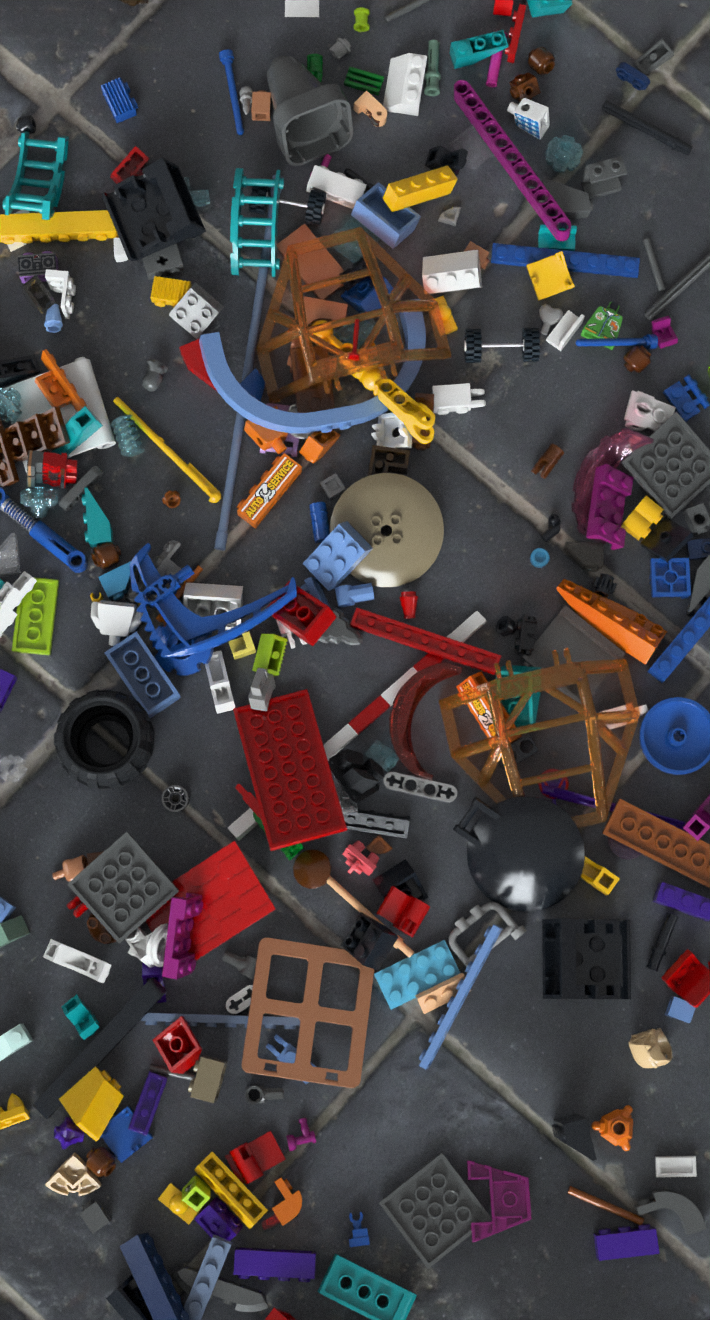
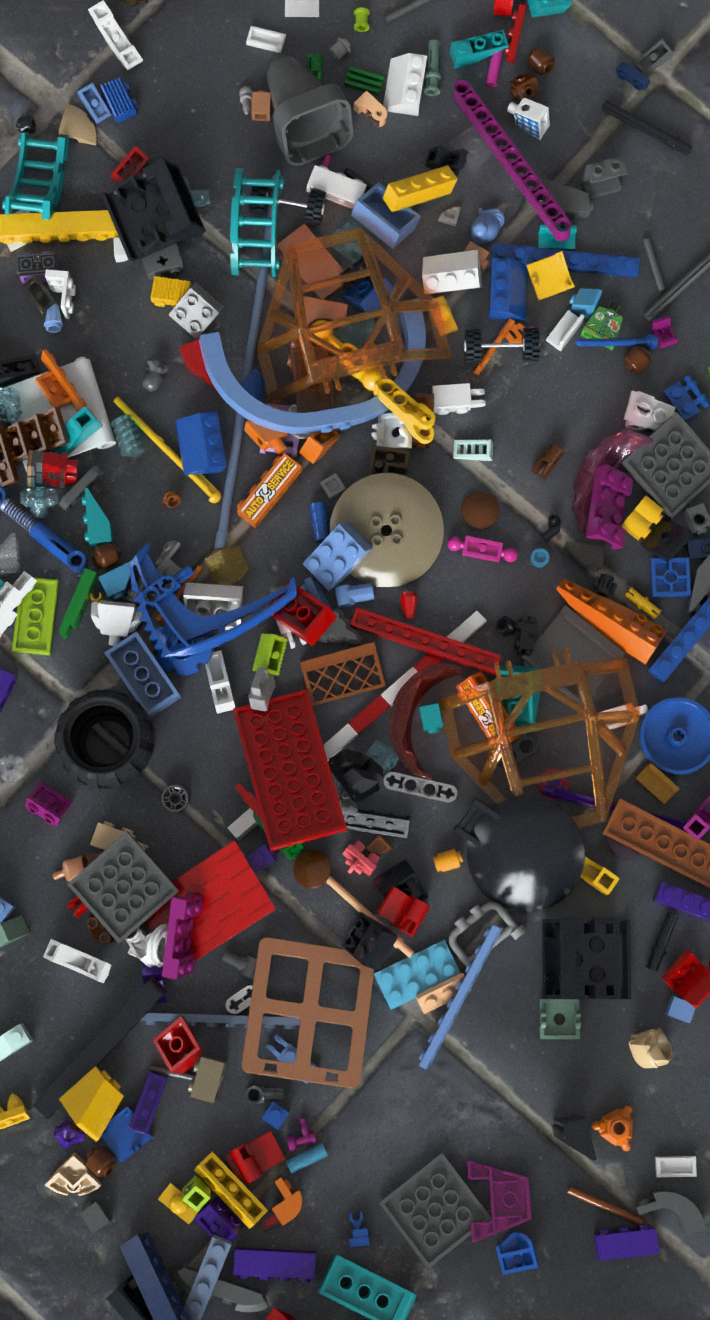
(48, 804): none -> magenta bracket
(77, 126): none -> tan brick
(79, 602): none -> green hinge
(81, 1017): teal brick -> none
(94, 103): none -> medium blue slope
(106, 835): none -> tan brick
(114, 35): none -> white slope
(201, 444): none -> blue slope
(226, 566): none -> clear yellow slope
(227, 58): blue piece -> none
(242, 646): light yellow panel -> none
(261, 858): none -> dark purple bracket
(266, 39): none -> white tile
(275, 1115): none -> blue brick
(317, 1156): none -> medium azure piece
(339, 657): none -> dark orange fence
(354, 355): red piece -> none
(431, 718): none -> teal brick
(447, 860): none -> light orange brick
(473, 456): none -> light aqua slope
(480, 510): none -> reddish brown dish
(482, 549): none -> dark pink plate
(487, 225): none -> medium blue hair
(507, 289): none -> blue slope
(509, 326): none -> orange piece
(517, 1253): none -> blue slope
(549, 317): light grey rock -> none
(563, 153): clear light blue plant -> none
(569, 1008): none -> sand green piece
(585, 301): none -> dark azure slope
(643, 603): none -> yellow pin
(657, 783): none -> pearl gold panel

